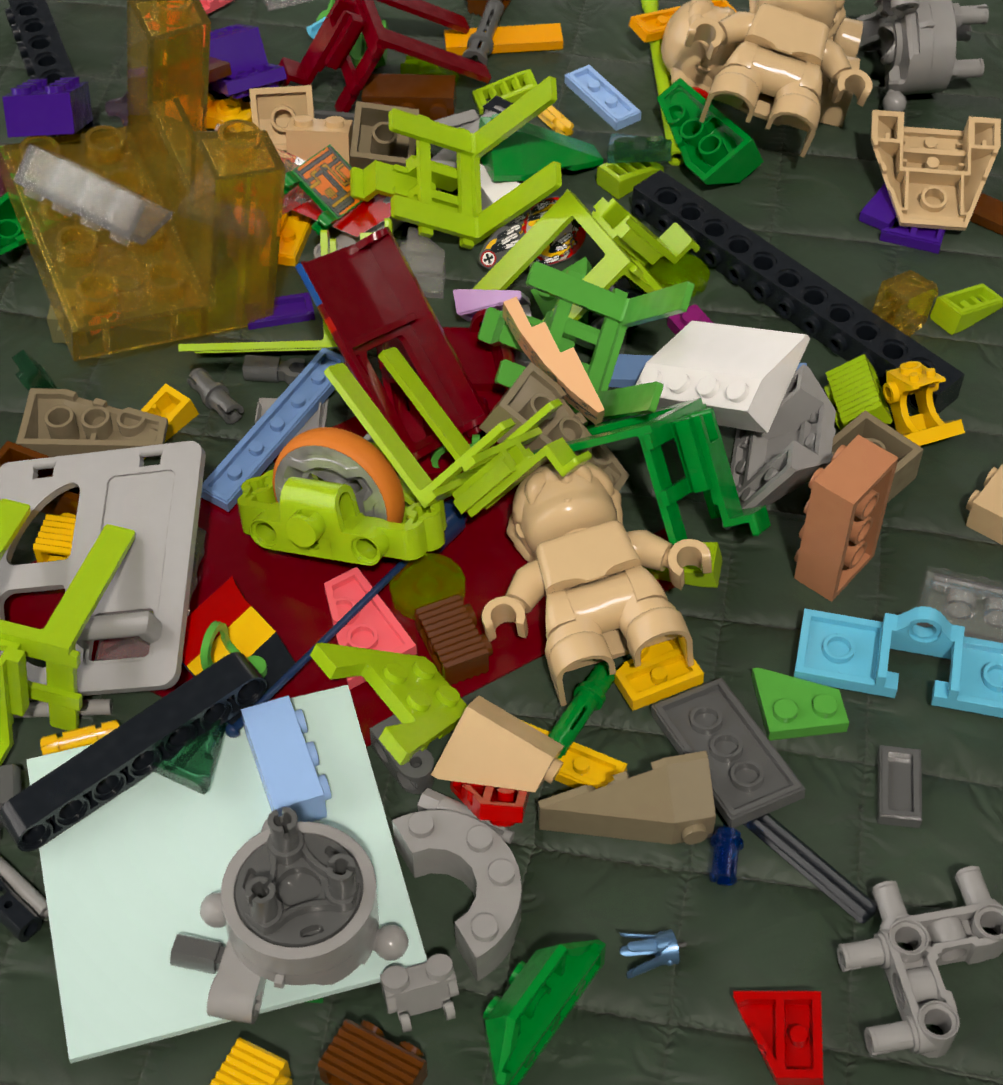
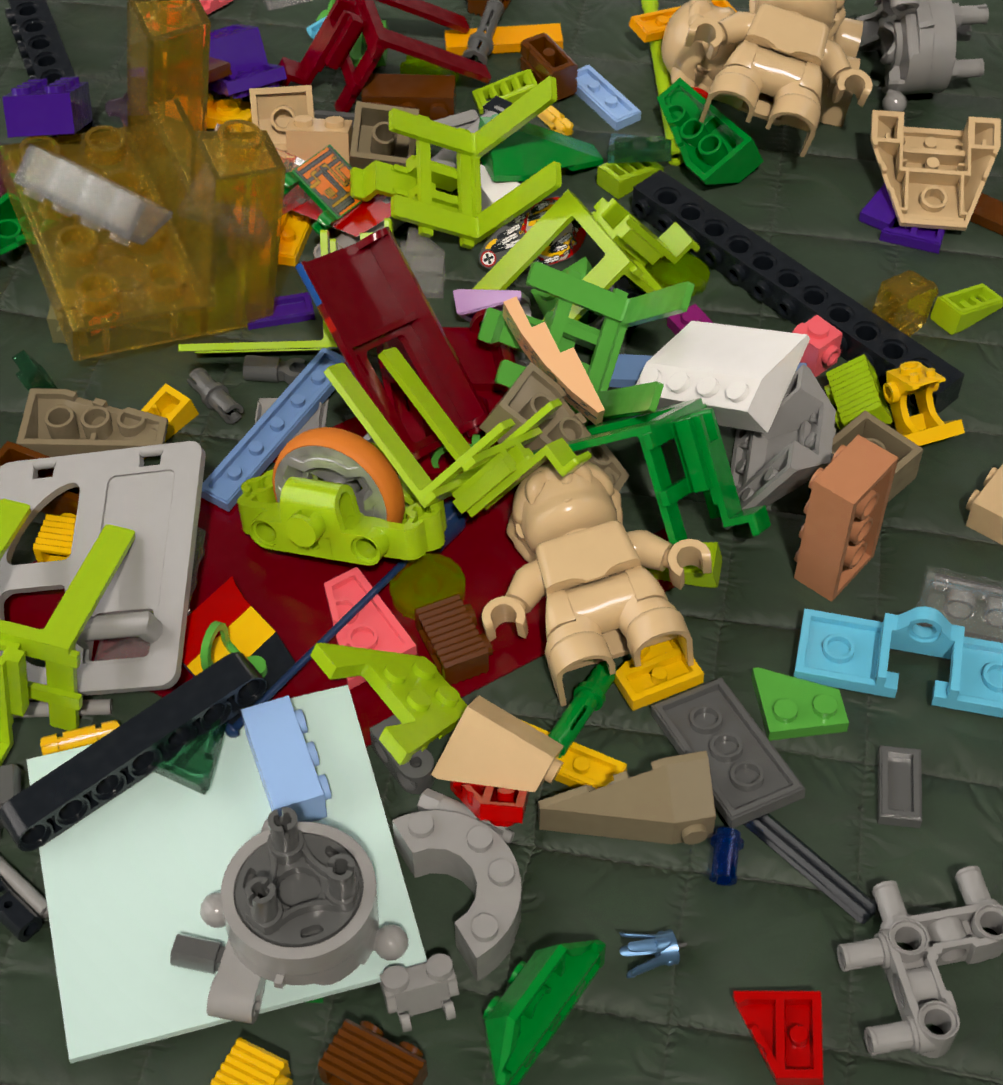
(547, 59): none -> reddish brown brick
(823, 345): none -> coral brick

